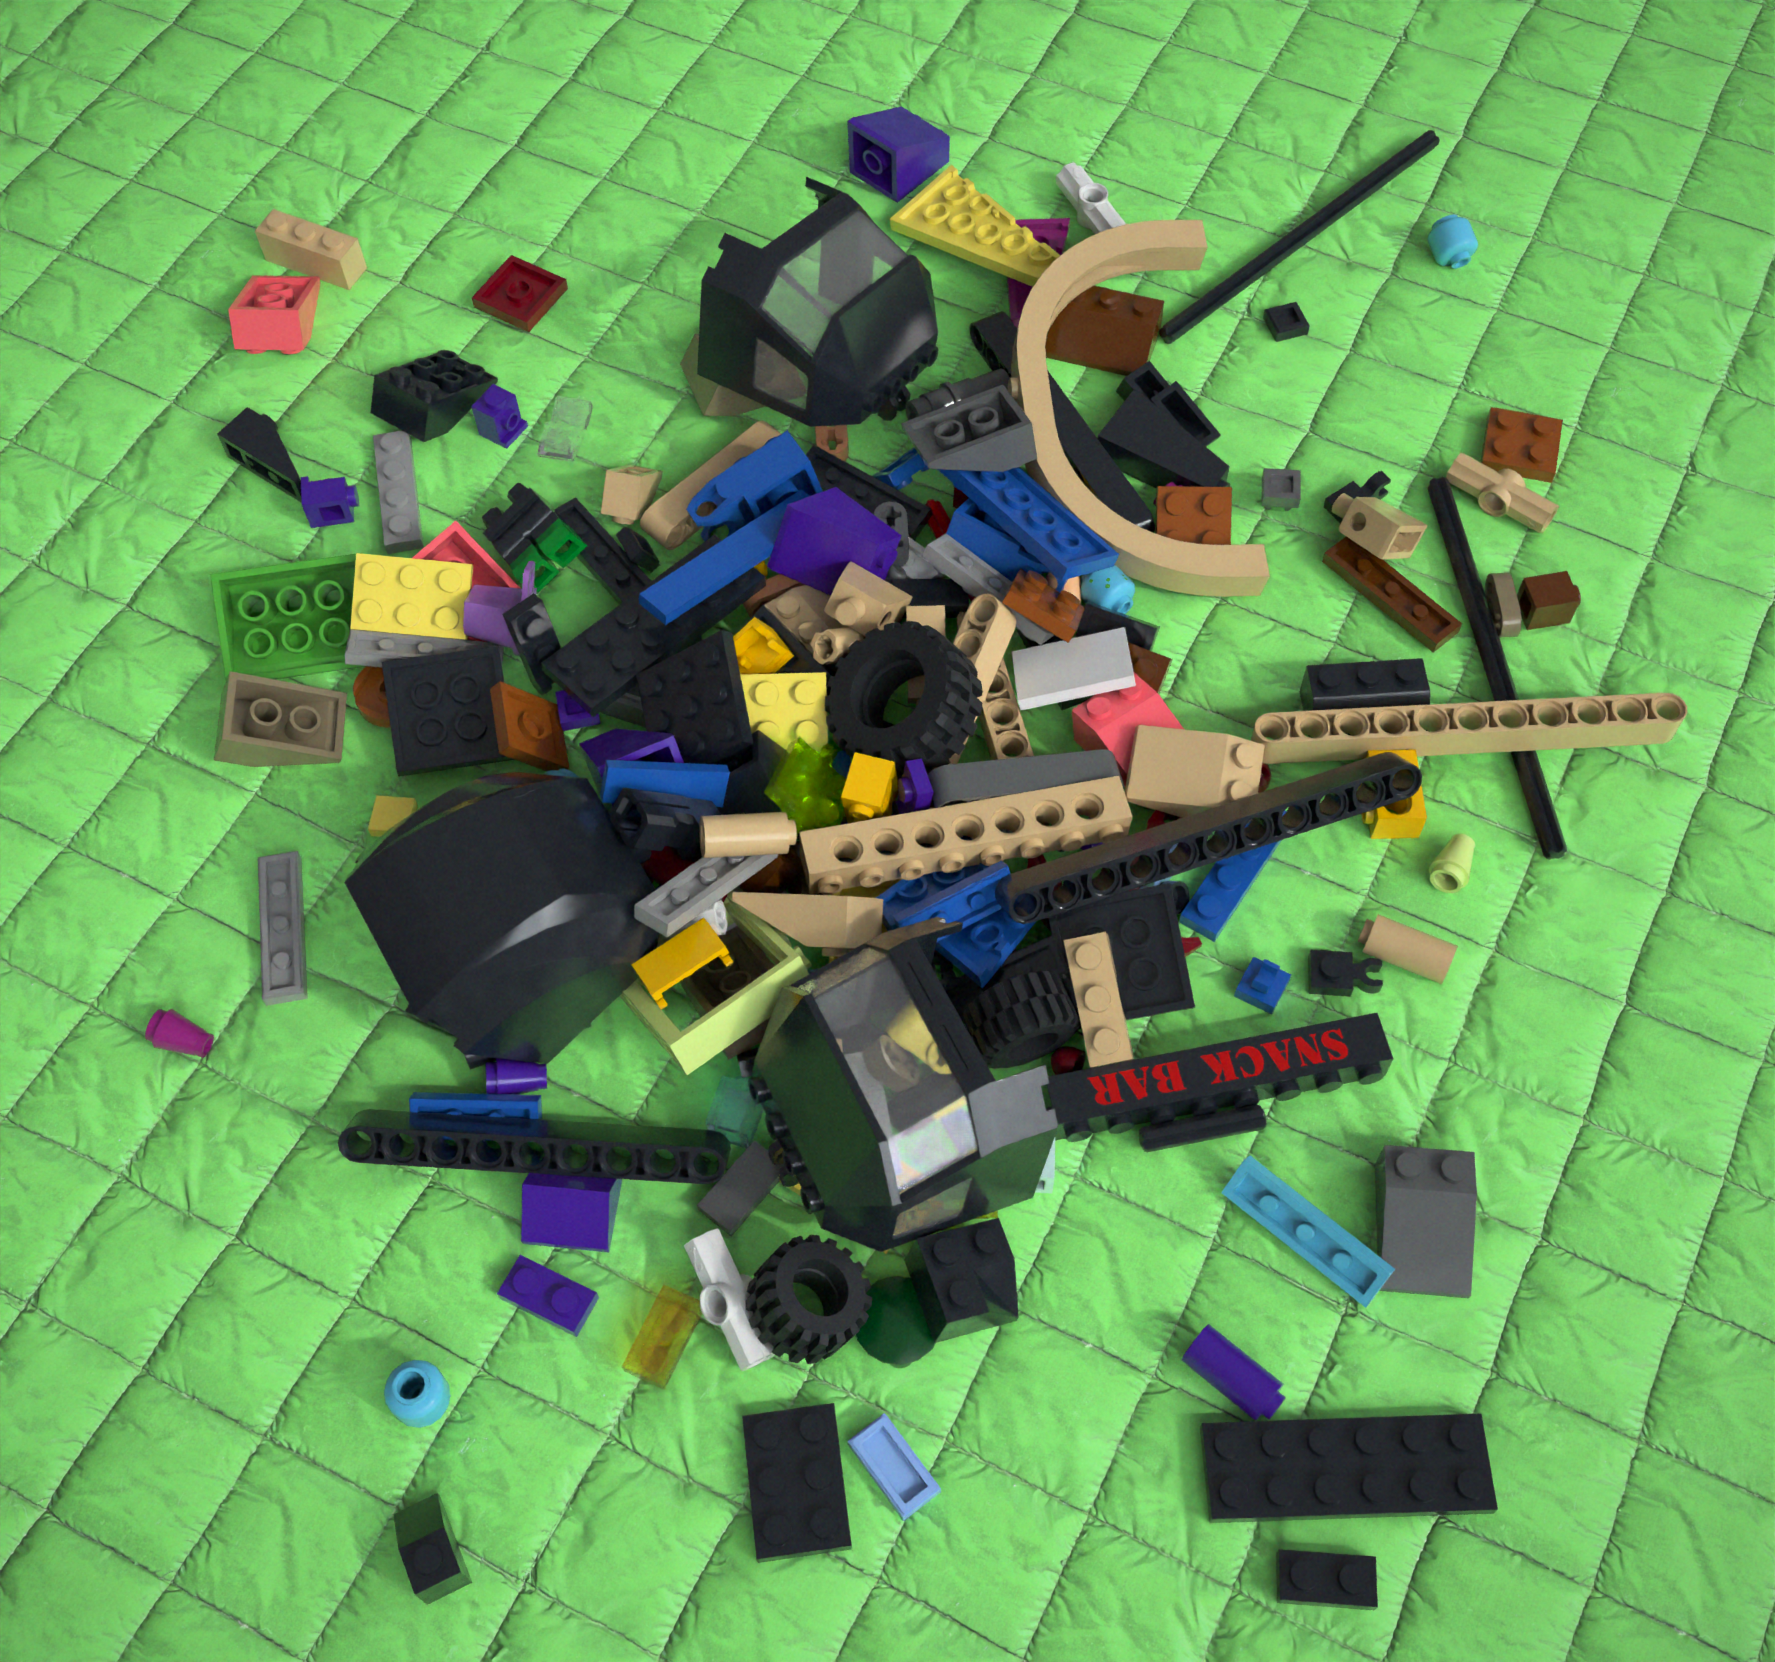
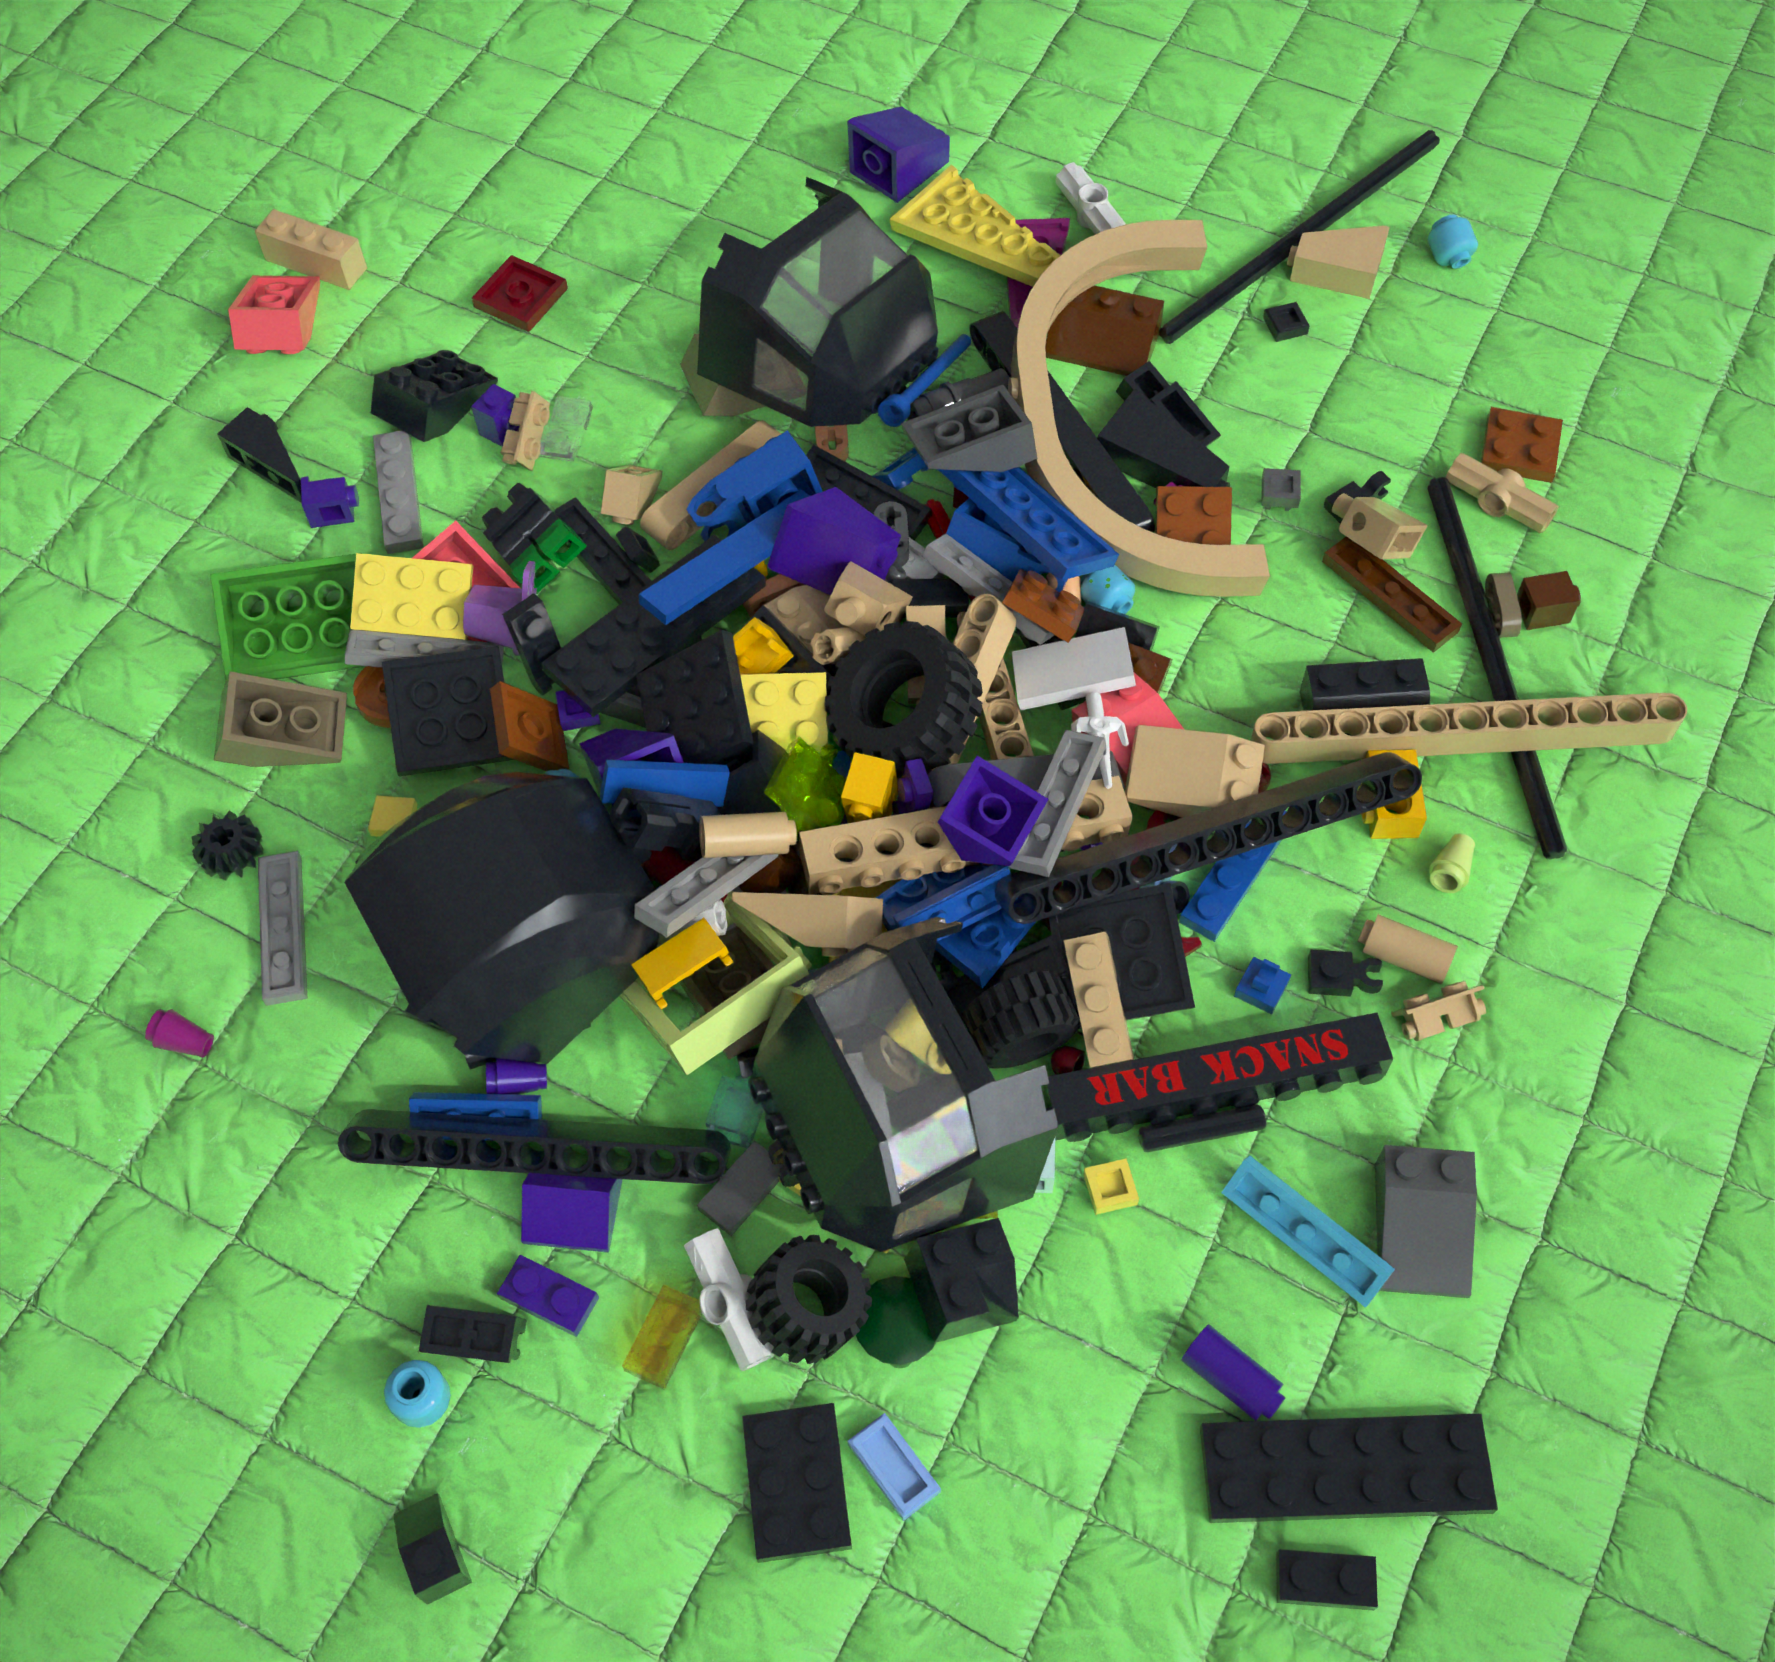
(227, 845): none -> black gear
(471, 1334): none -> black hinge
(531, 414): none -> tan hinge
(896, 407): none -> blue piece
(990, 815): none -> dark purple slope
(1065, 788): none -> light grey plate
(1101, 726): none -> white piece
(1111, 1186): none -> light yellow plate
(1339, 259): none -> tan slope
(1456, 1003): none -> tan hinge

